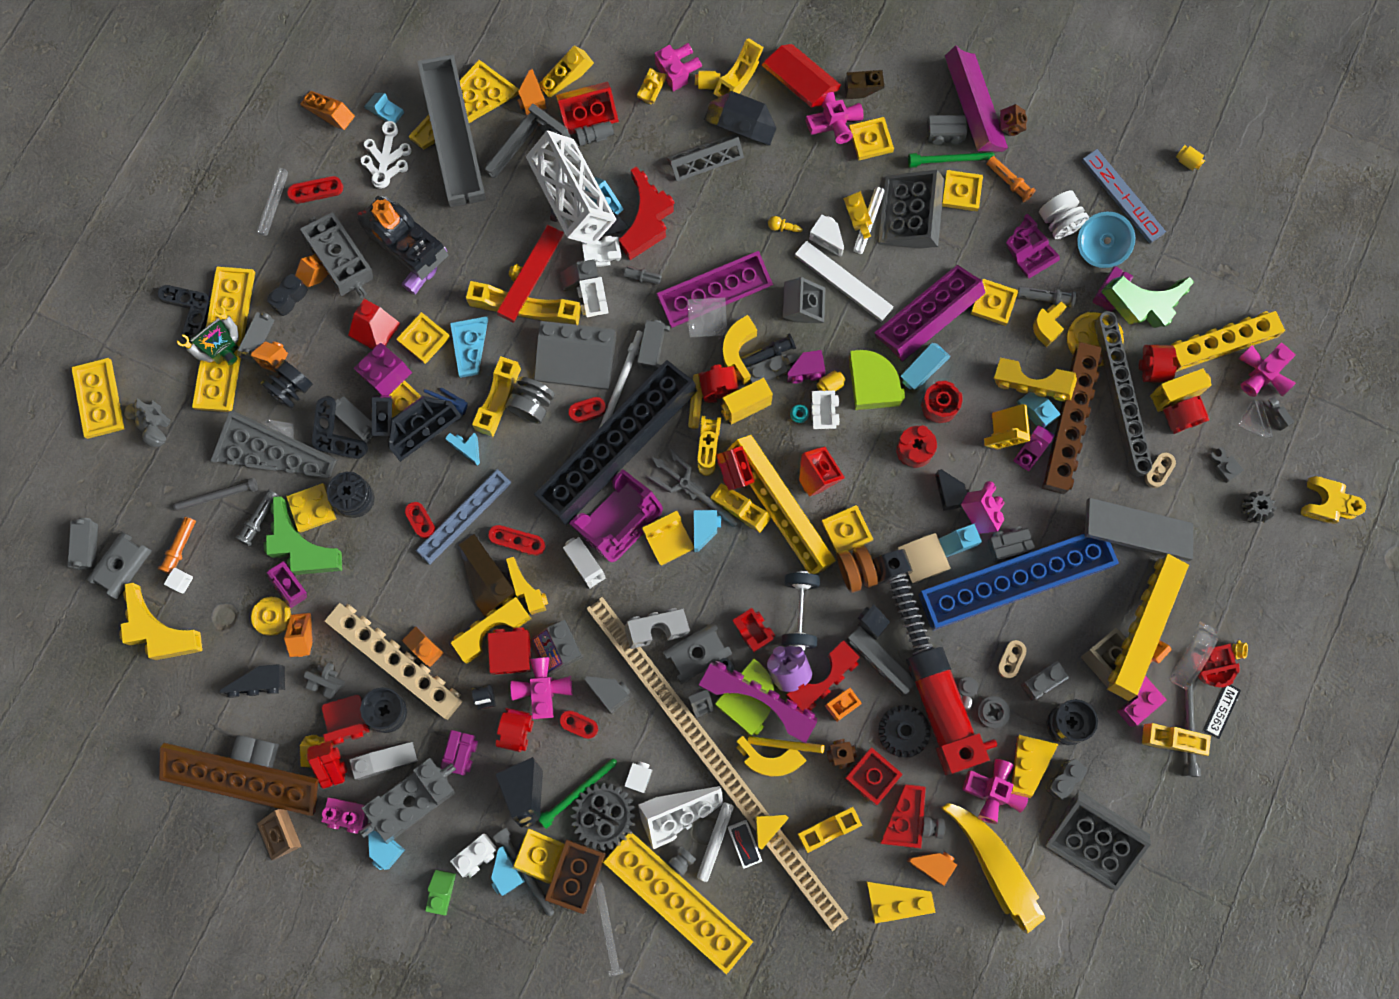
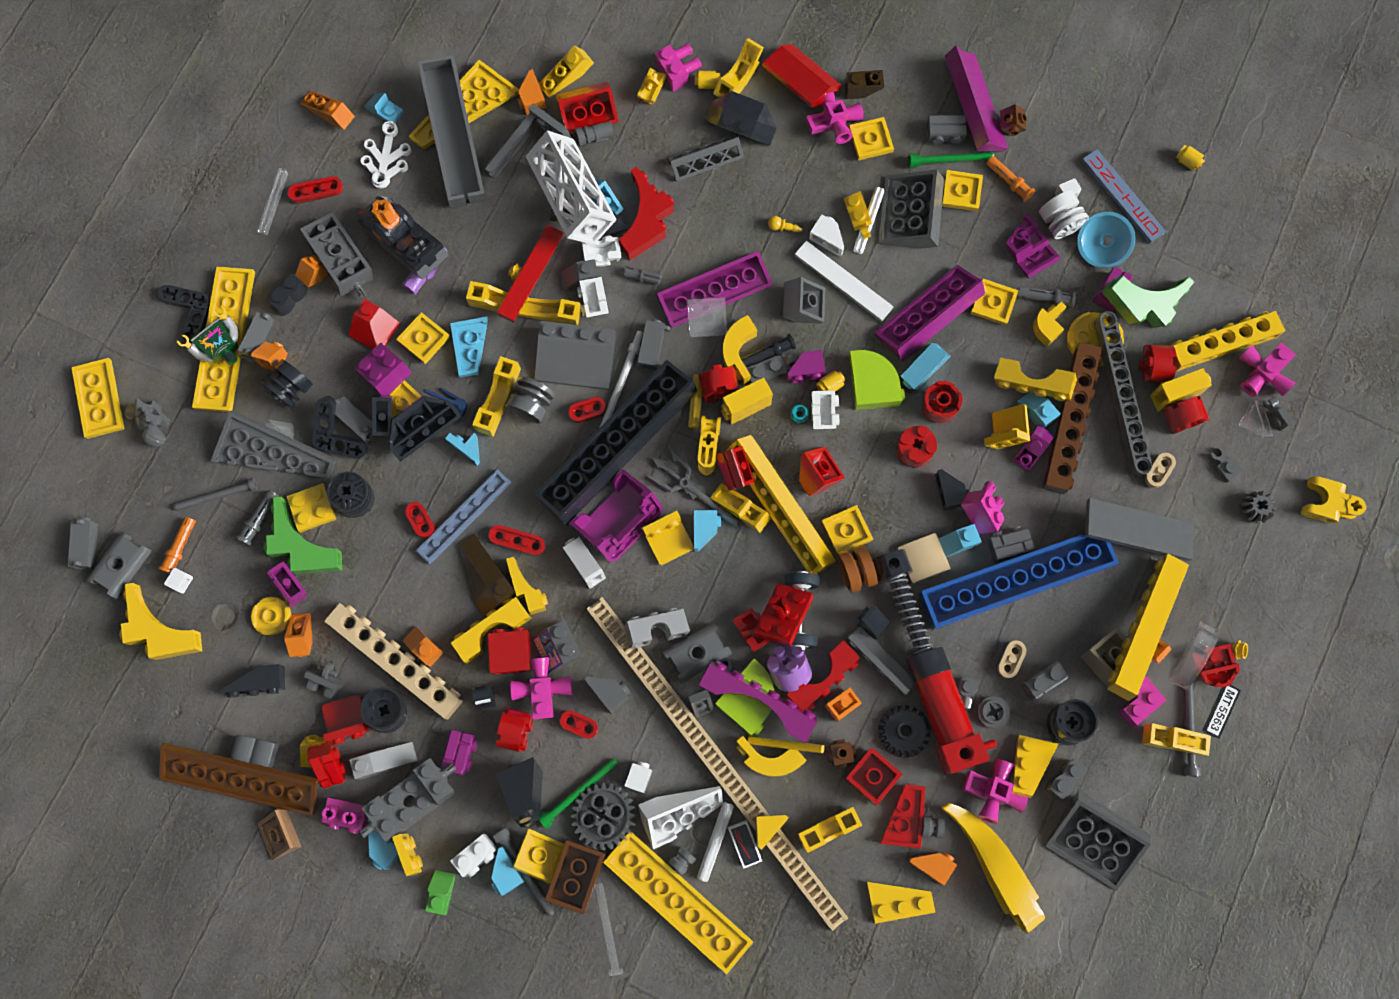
(405, 848): none -> yellow plate
(783, 614): none -> red plate
(1071, 185): none -> white slope

